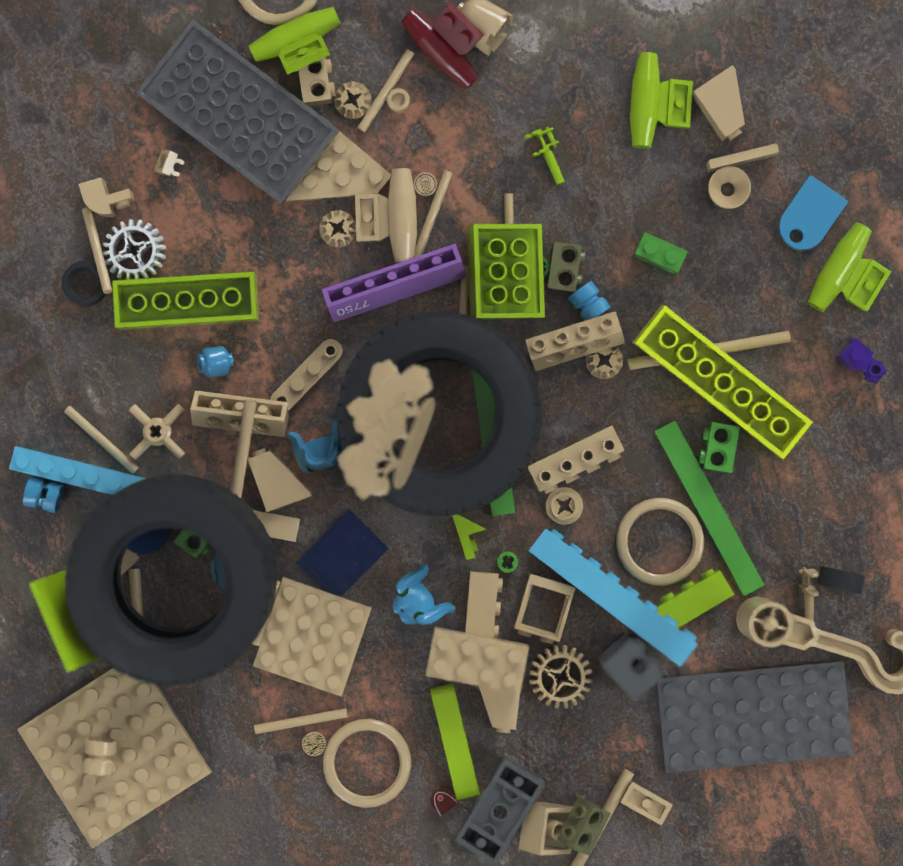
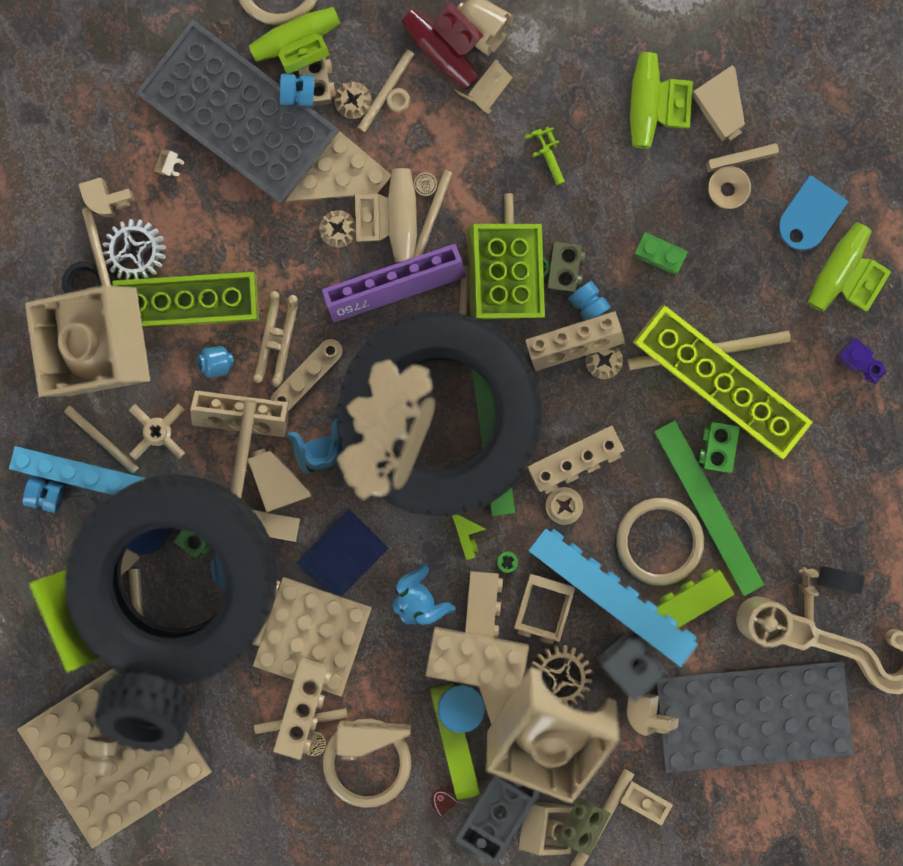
(87, 341): none -> tan piece
(143, 711): none -> black tyre
(276, 339): none -> tan piece
(287, 743): none -> tan brick
(288, 87): none -> dark azure wheel
(364, 737): none -> tan slope
(461, 709): none -> dark azure tile
(489, 87): none -> tan piece
(547, 742): none -> tan piece
(644, 717): none -> tan brick

